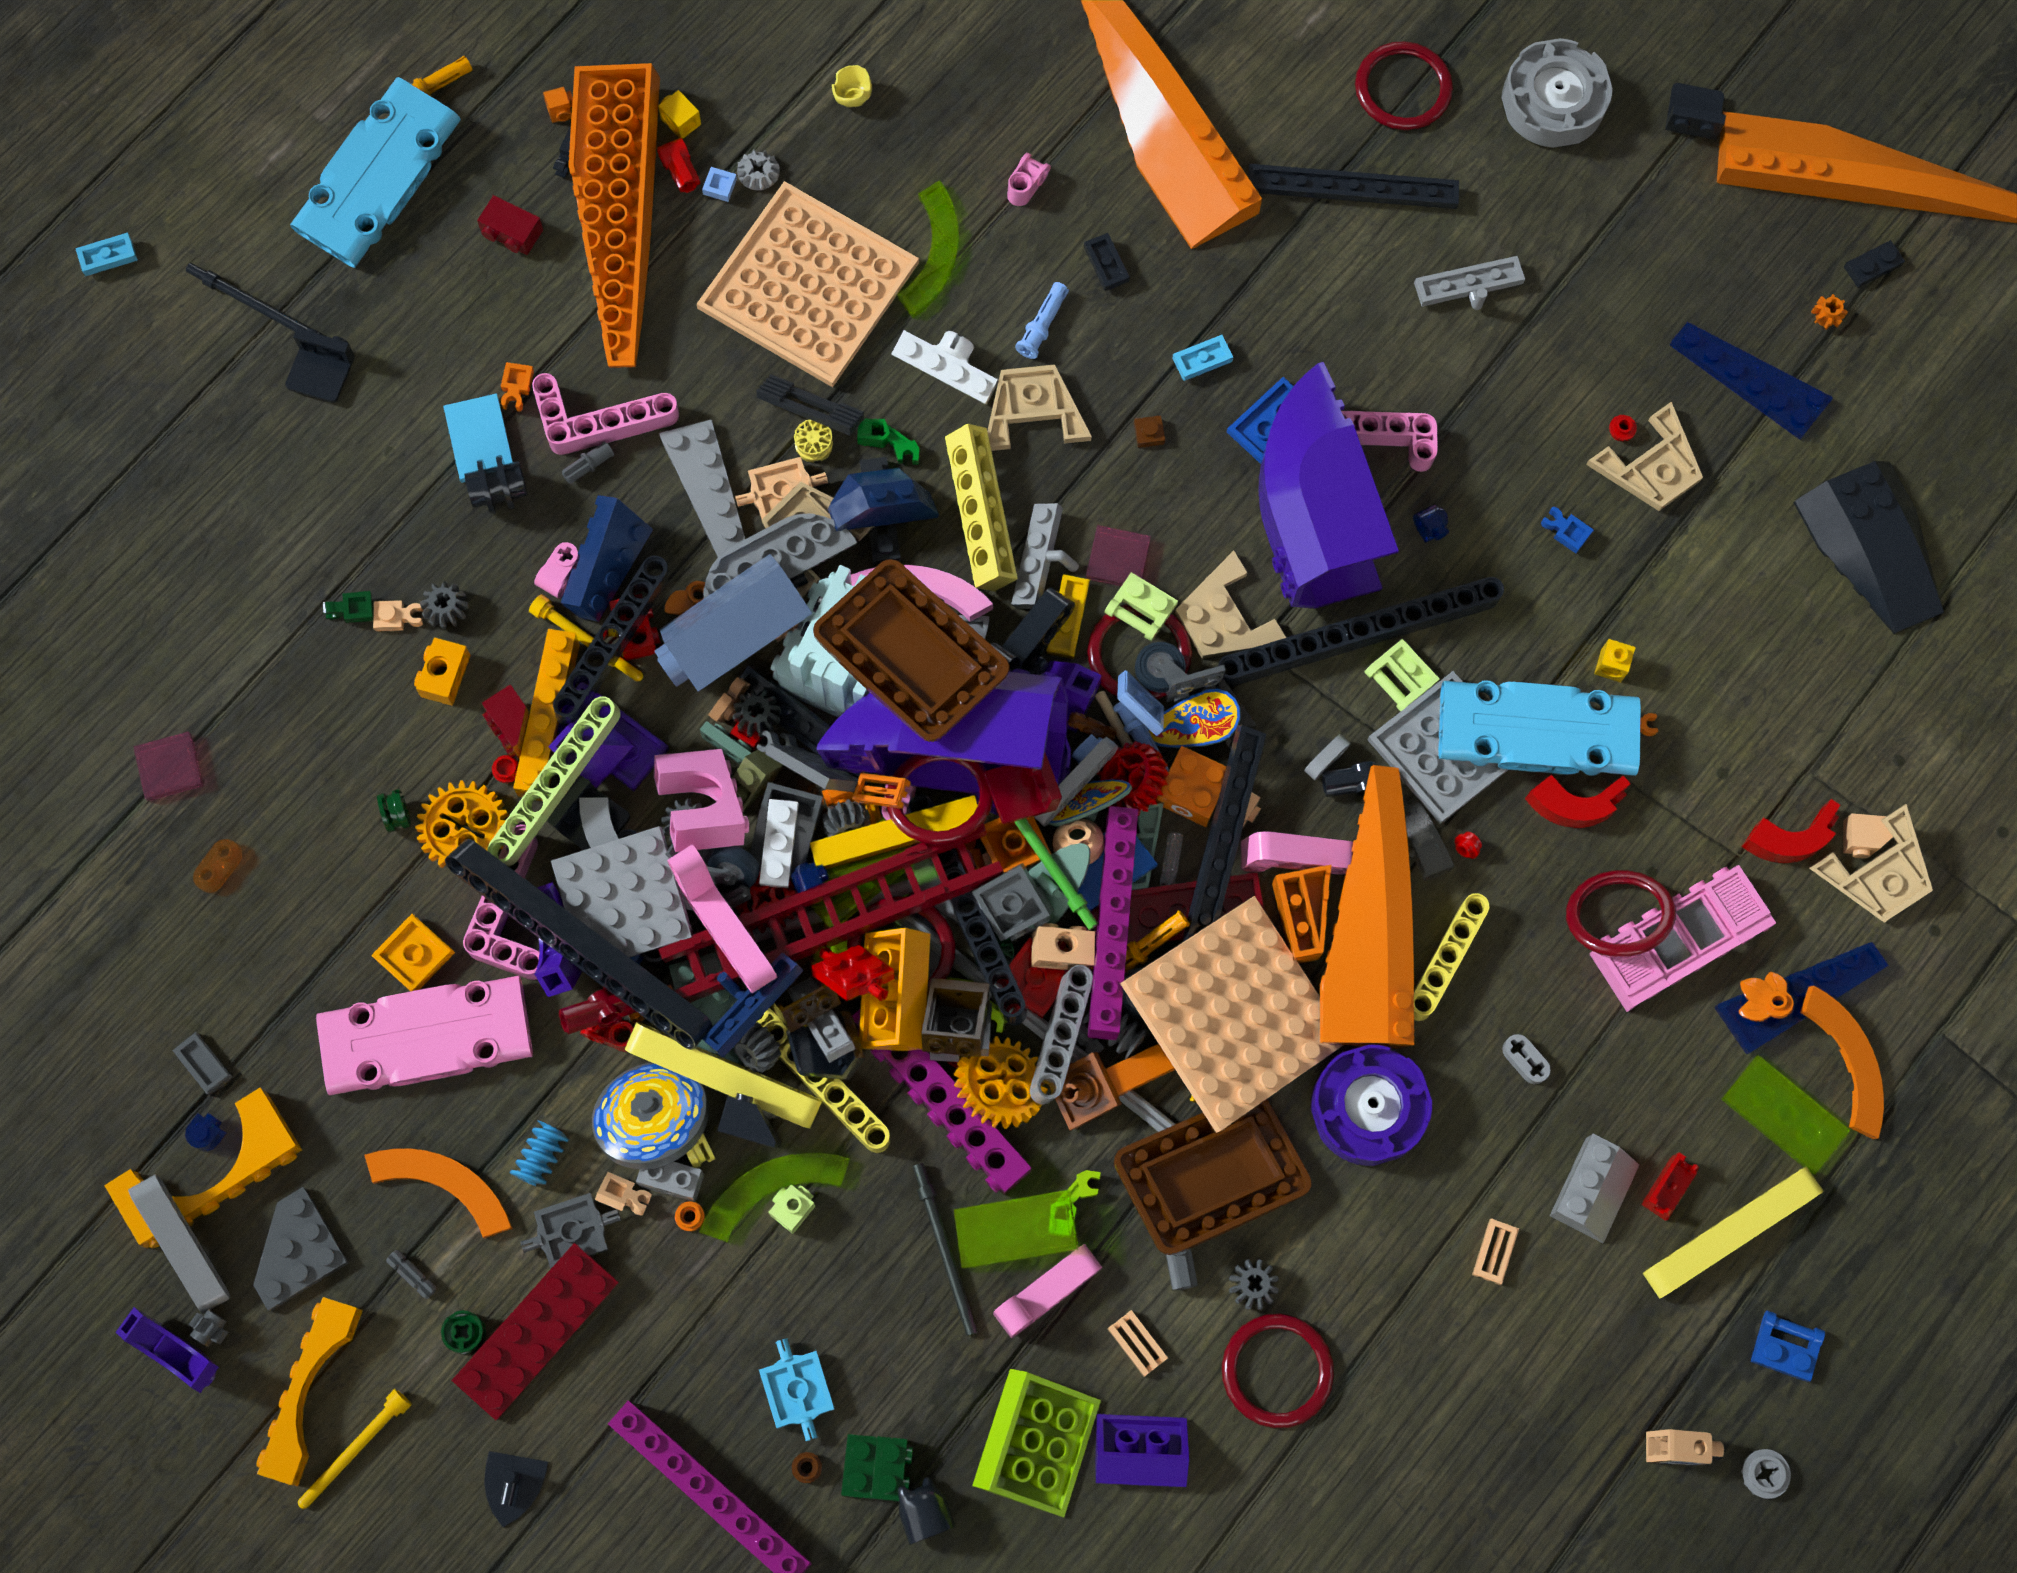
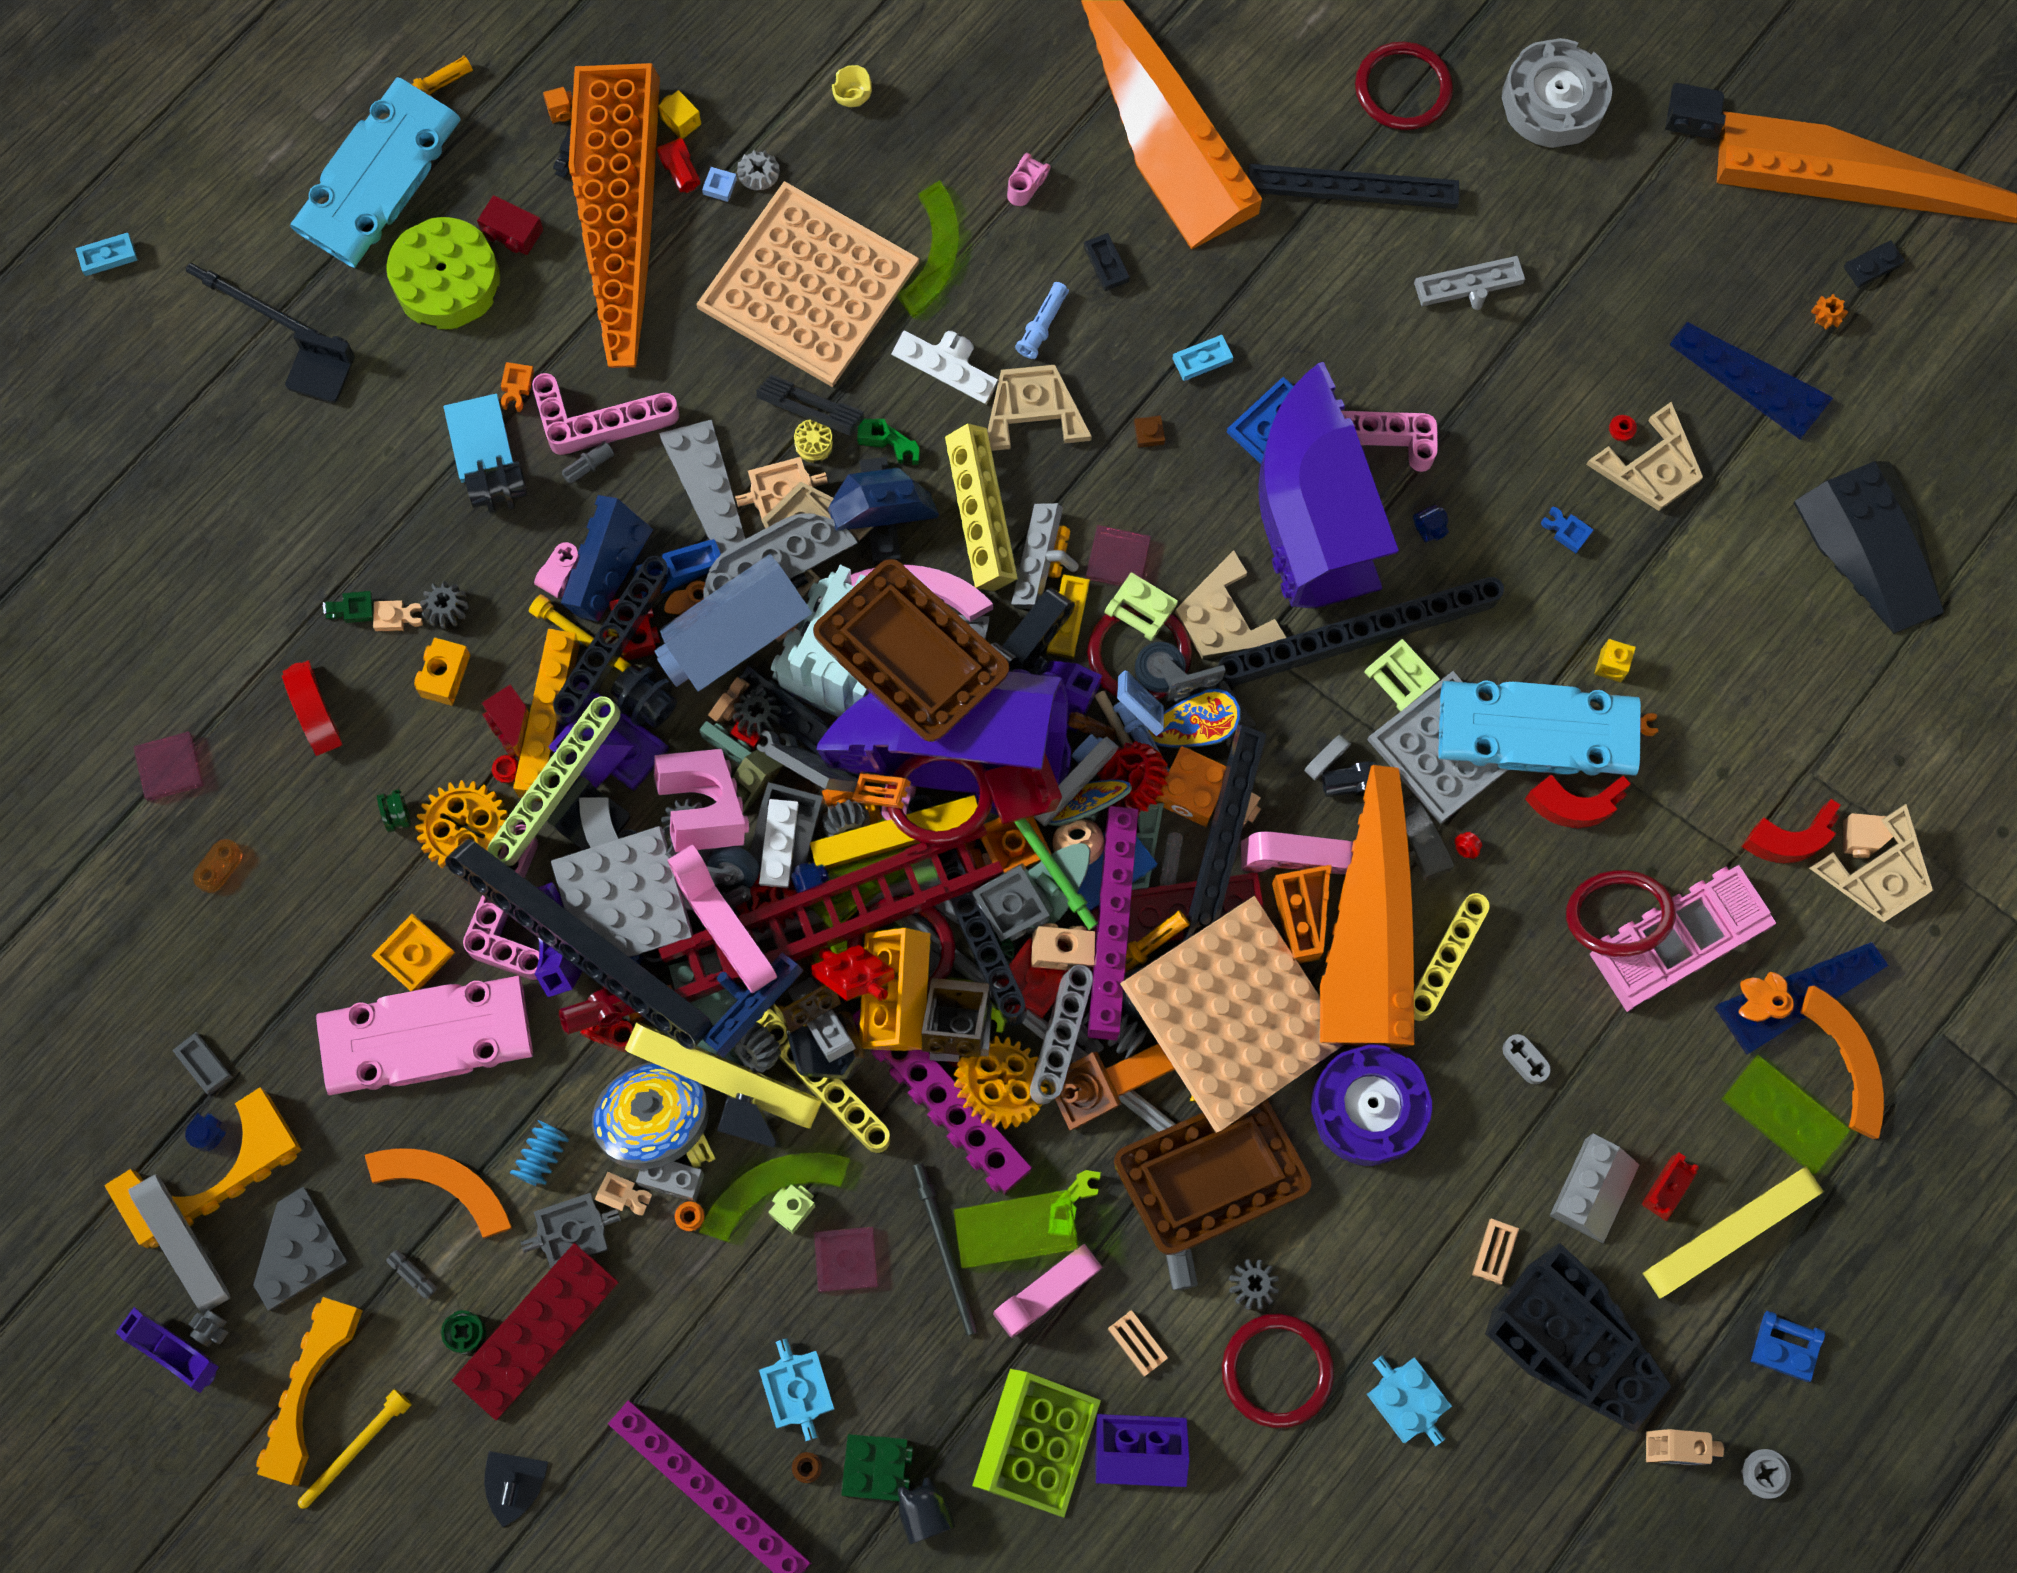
(311, 708): none -> red arch
(443, 272): none -> lime piece
(642, 695): none -> black piece
(687, 564): none -> blue slope
(845, 1259): none -> clear pink tile
(1060, 544): none -> light orange axle
(1409, 1400): none -> medium azure plate
(1576, 1340): none -> black wedge

